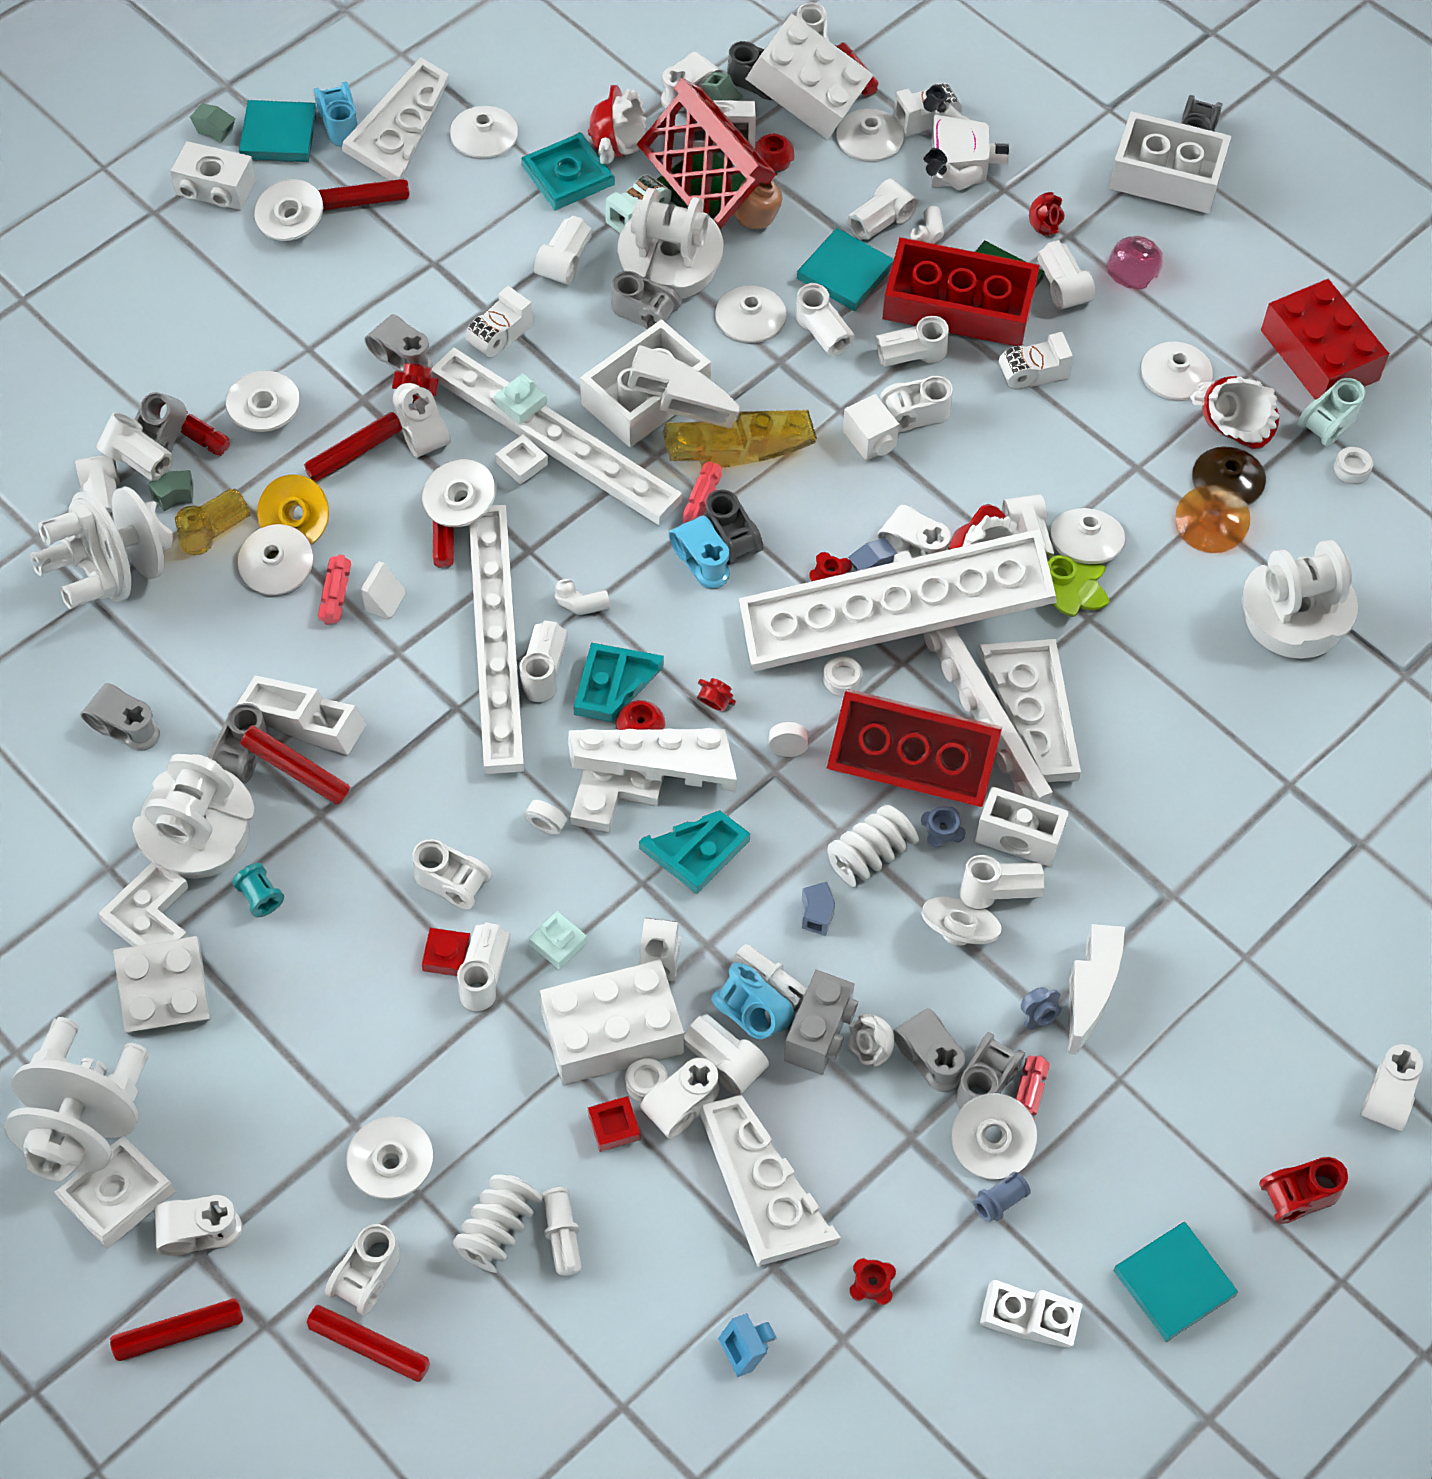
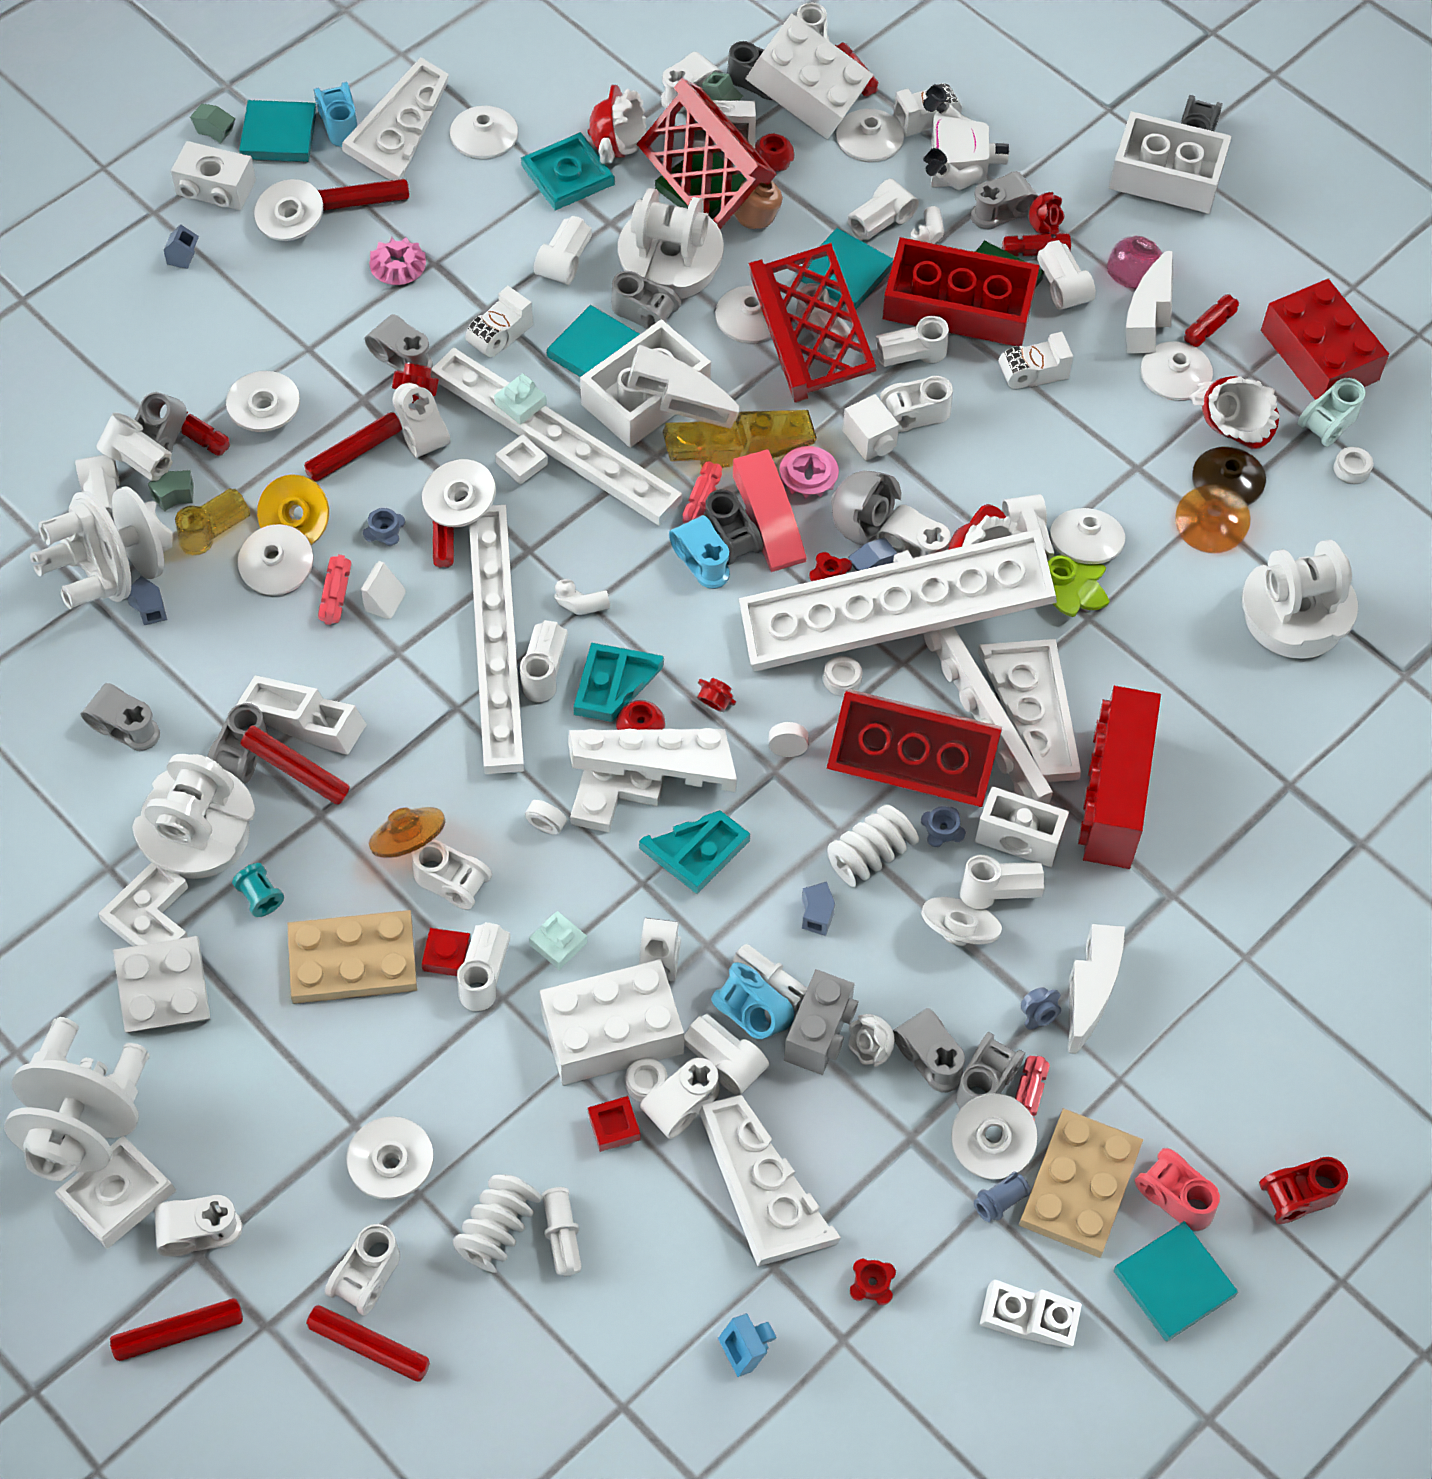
(147, 600): none -> sand blue piece
(180, 247): none -> sand blue piece
(351, 956): none -> tan plate
(384, 518): none -> sand blue plate
(397, 272): none -> bright pink gear
(406, 831): none -> clear orange dish
(589, 341): none -> teal tile
(623, 204): light aqua leg -> none
(769, 509): none -> coral slope
(780, 321): none -> red fence
(795, 465): none -> bright pink gear
(864, 504): none -> light grey cylinder
(1004, 198): none -> light grey piece
(1032, 244): none -> red axle
(1081, 1183): none -> tan plate
(1119, 777): none -> red brick
(1150, 306): none -> white slope
(1175, 1182): none -> coral piece
(1211, 320): none -> red axle
(1393, 1092): white piece -> none

